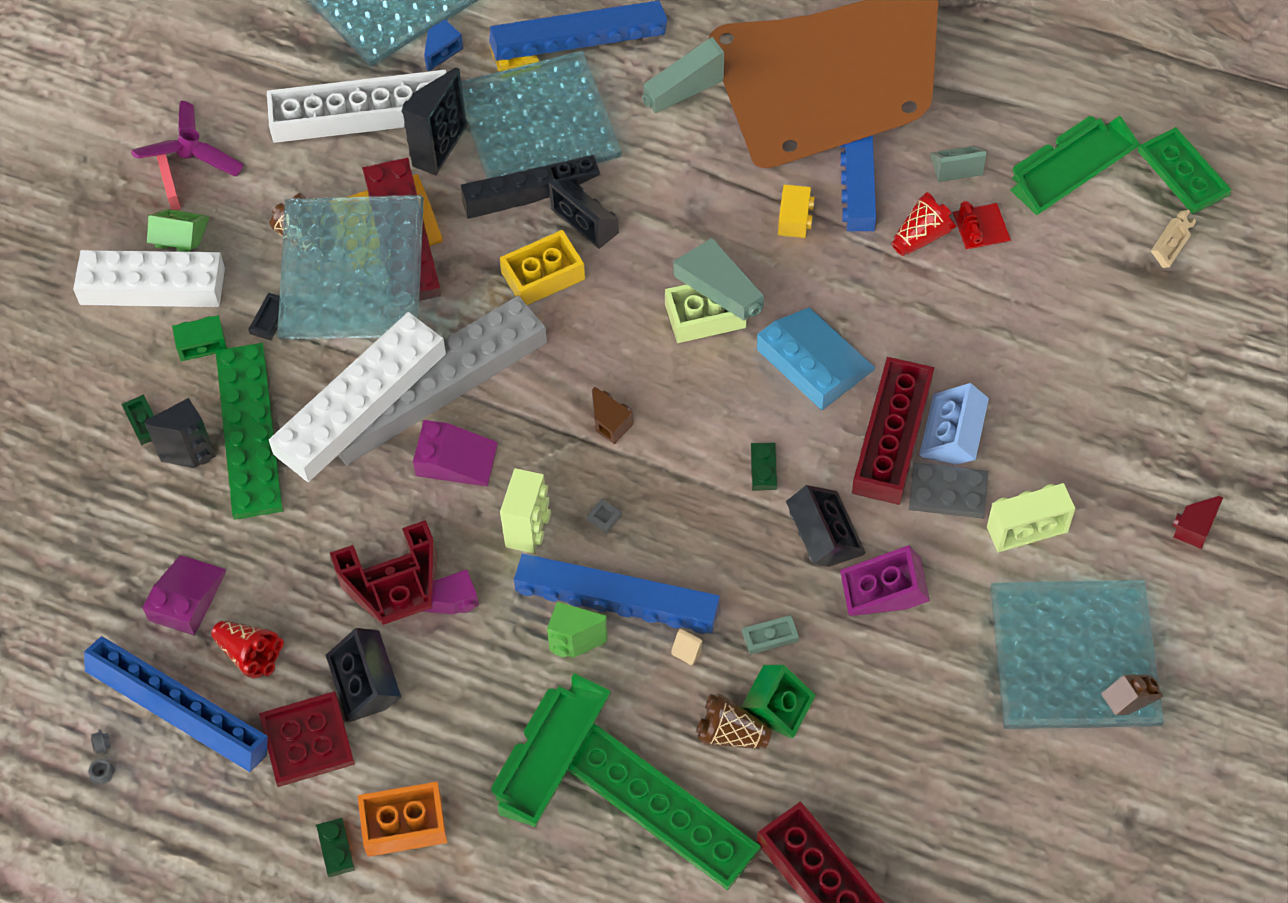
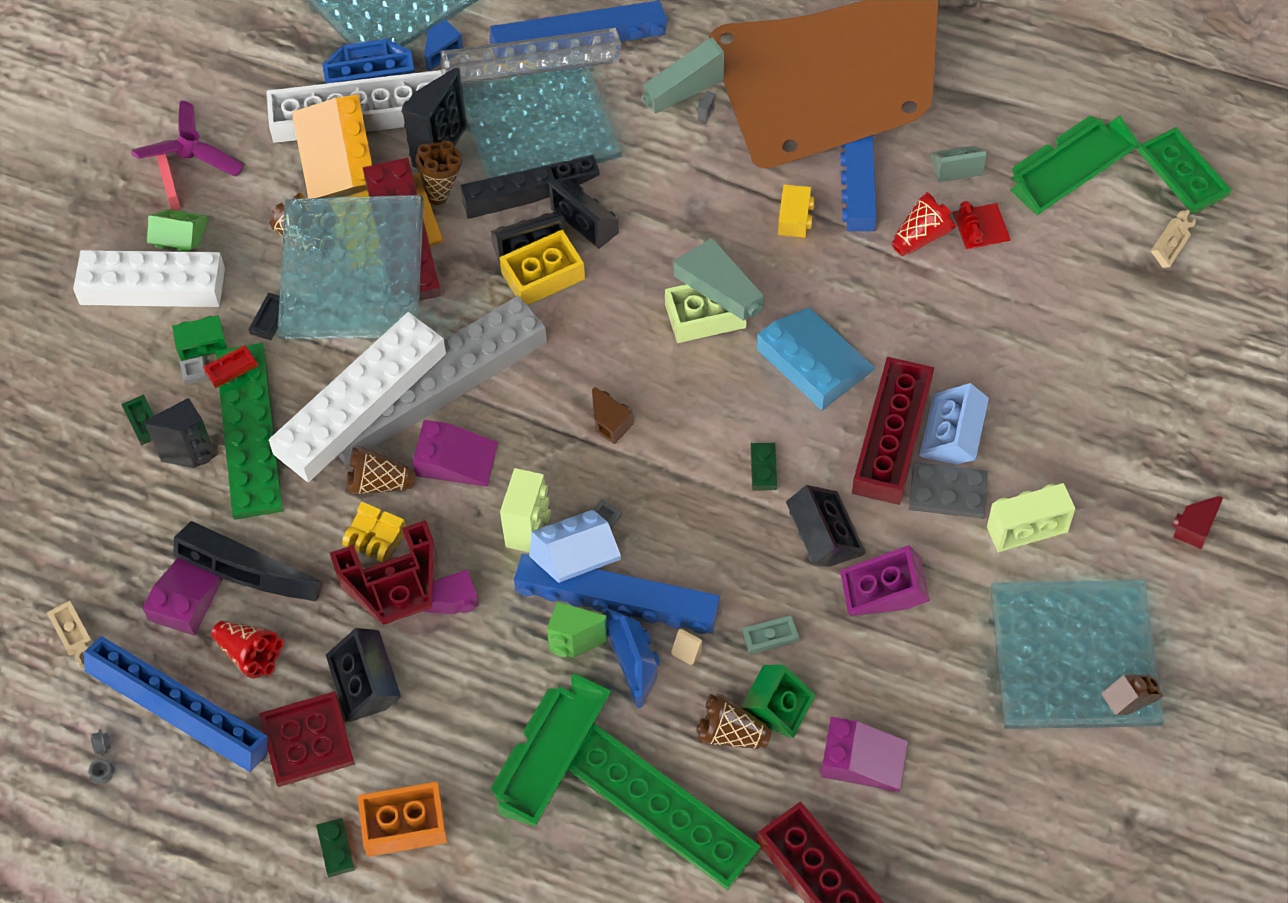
(70, 630): none -> tan plate
(193, 370): none -> light grey tile
(230, 366): none -> red plate
(242, 564): none -> black slope
(333, 147): none -> light orange slope
(368, 61): none -> blue wedge
(376, 473): none -> reddish brown cone
(384, 529): none -> yellow legs
(438, 169): none -> reddish brown cone
(515, 236): none -> black slope
(533, 56): none -> clear brick
(574, 546): none -> light blue slope
(633, 654): none -> blue wedge
(706, 106): none -> dark grey plate
(863, 755): none -> magenta slope

